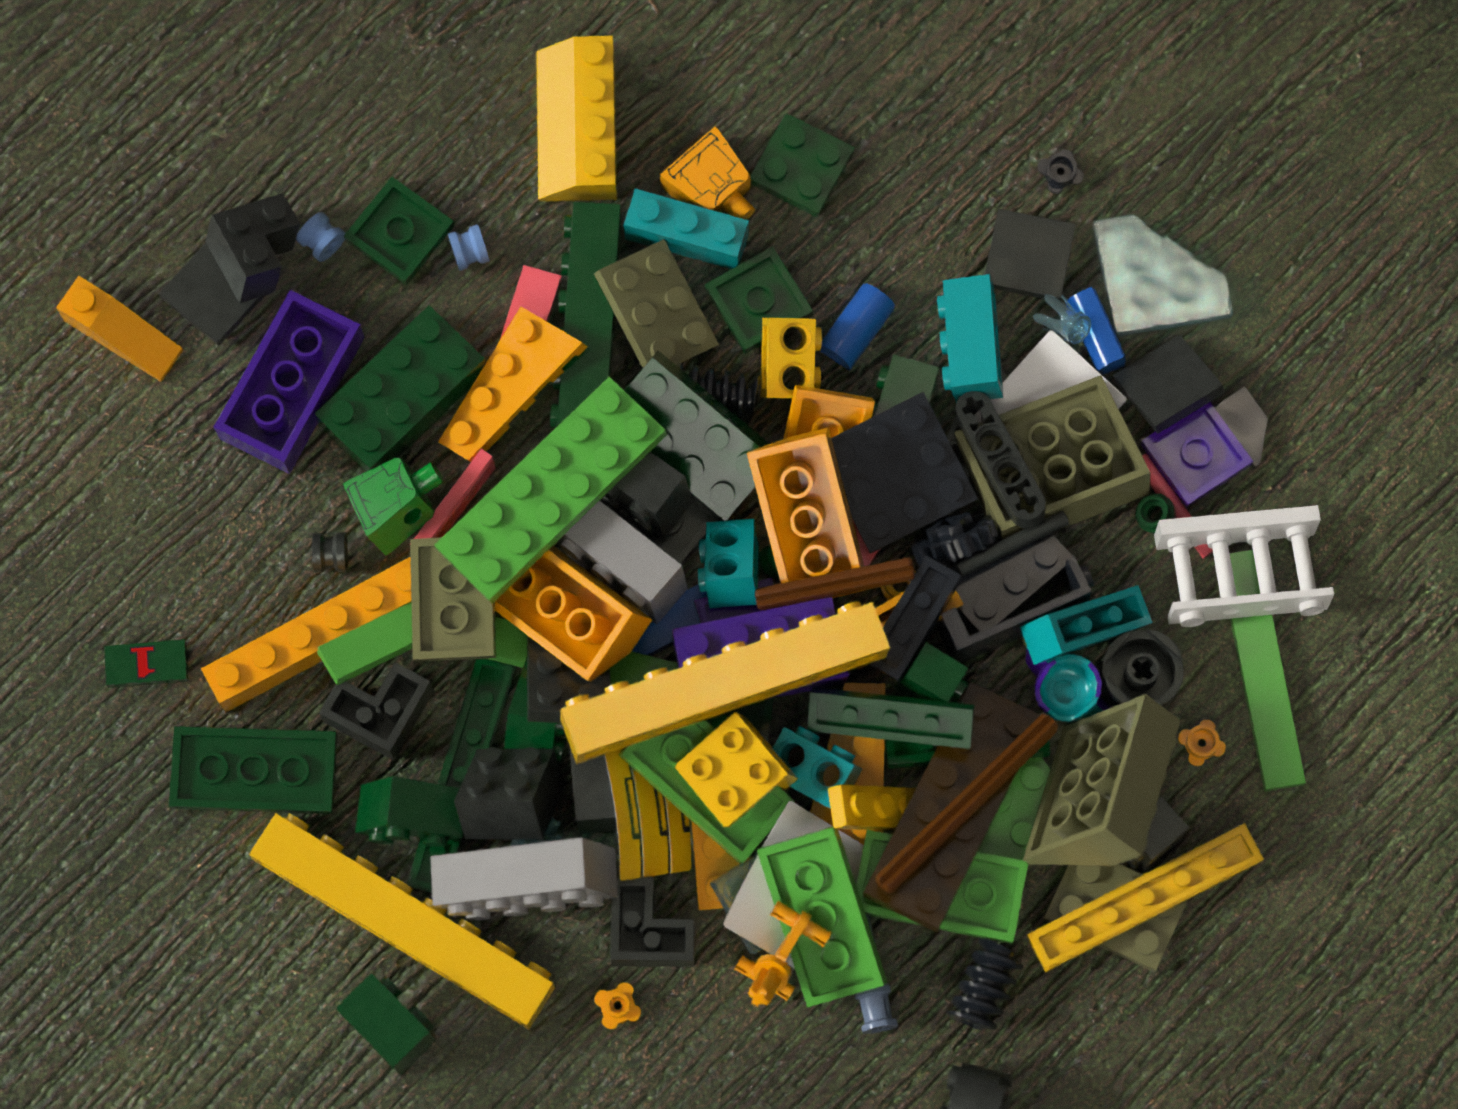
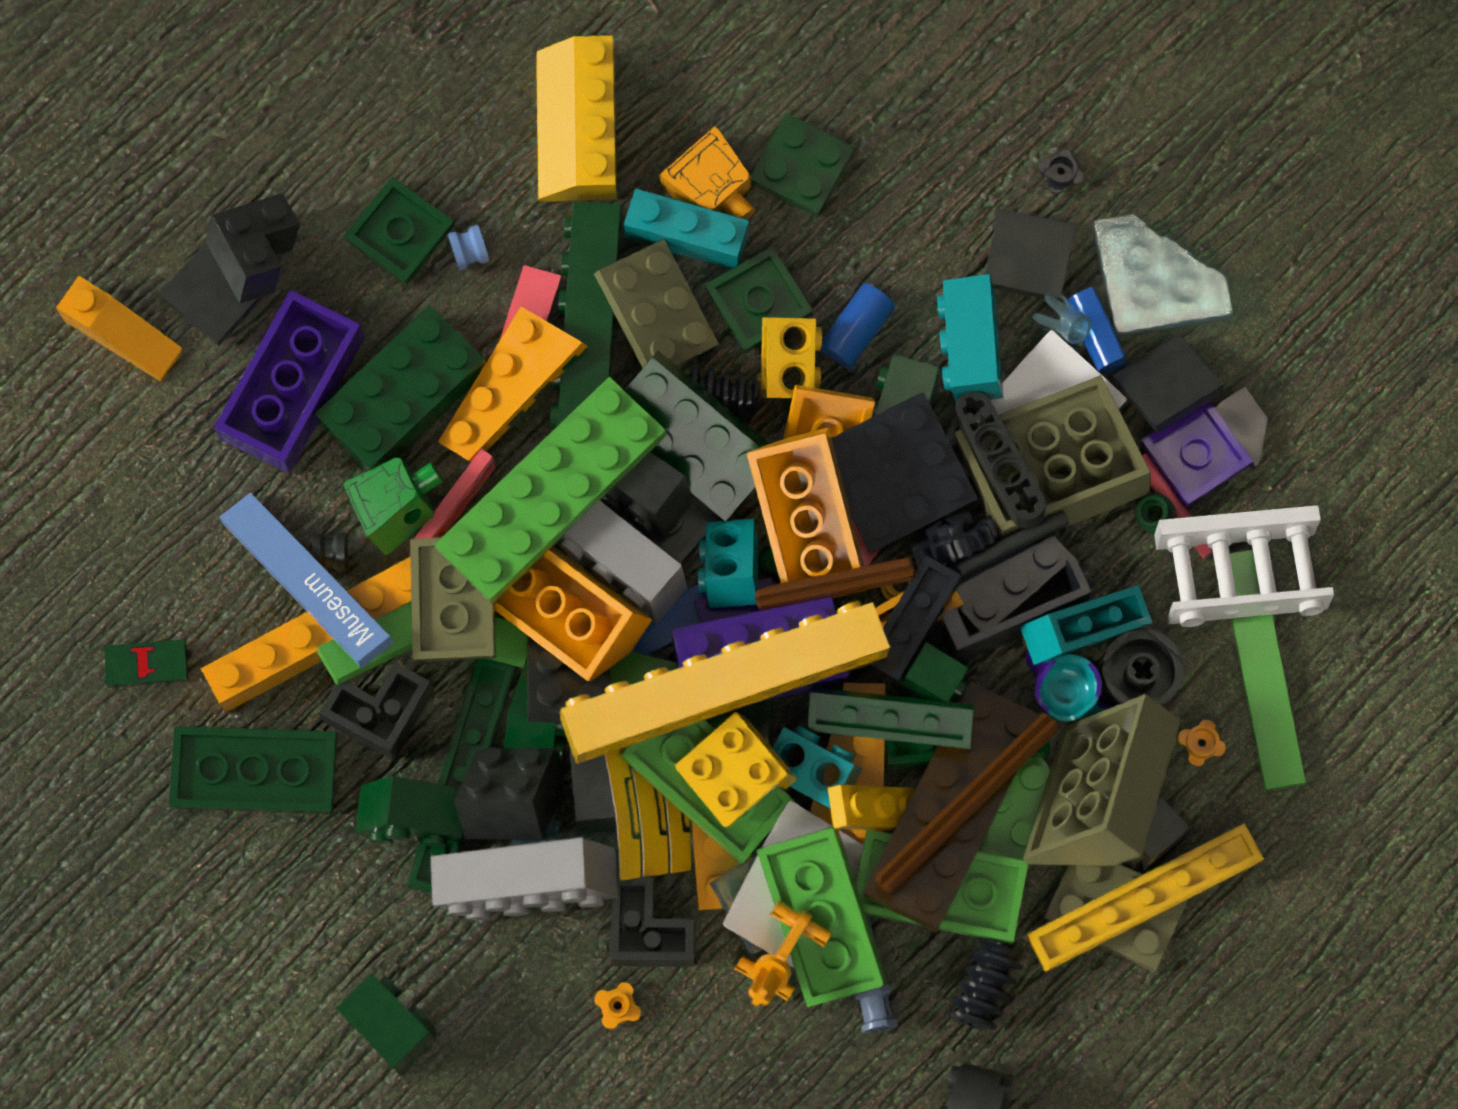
(306, 580): none -> medium blue tile
(320, 236): medium blue wheel -> none
(402, 920): yellow brick -> none

